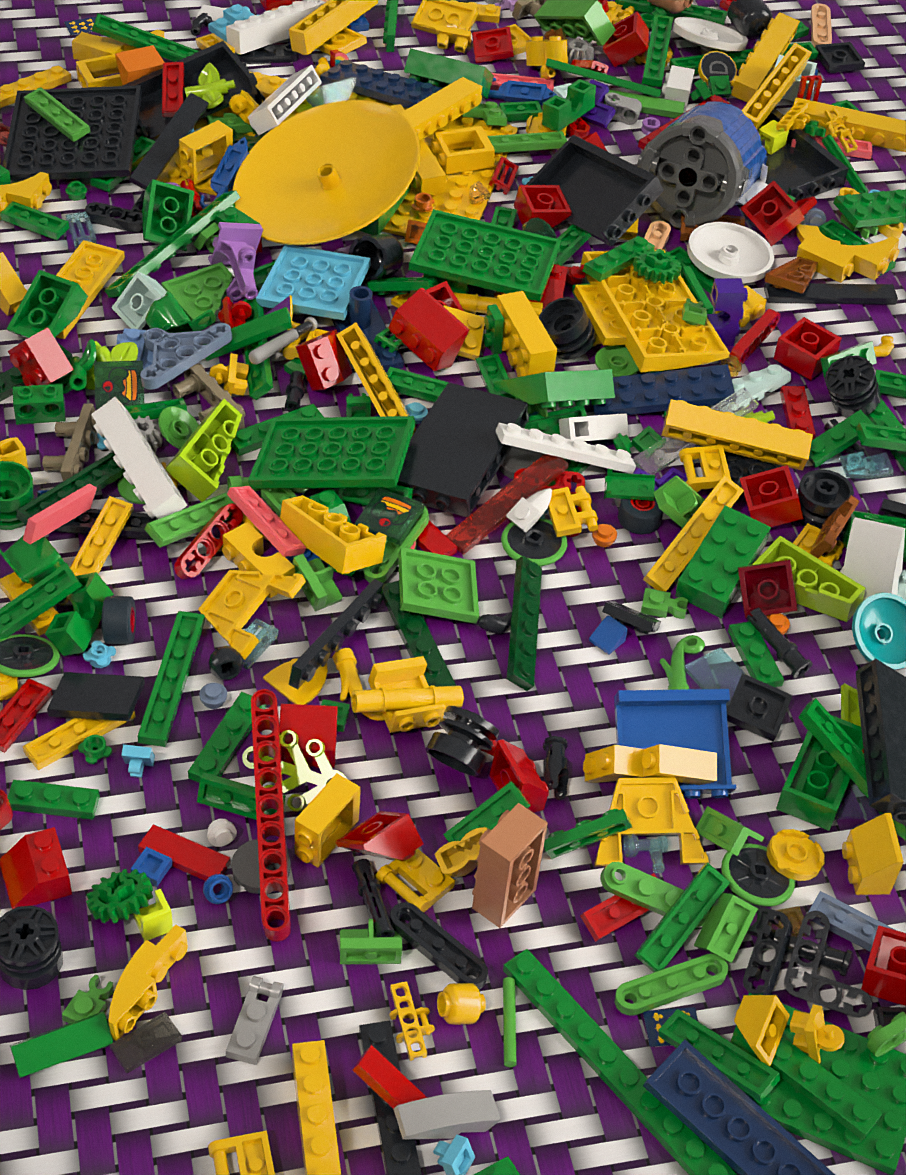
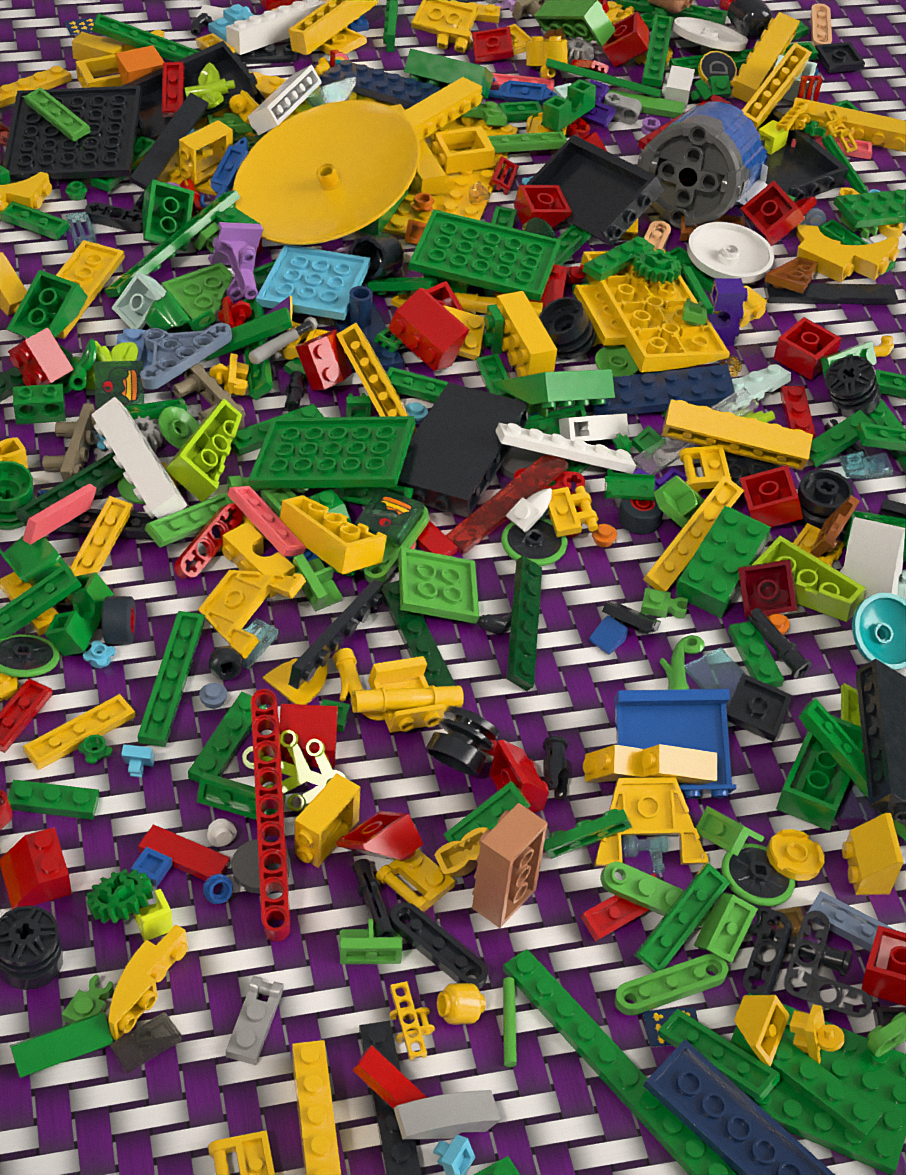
(96, 696): black tile -> none
(756, 335): red beam -> none

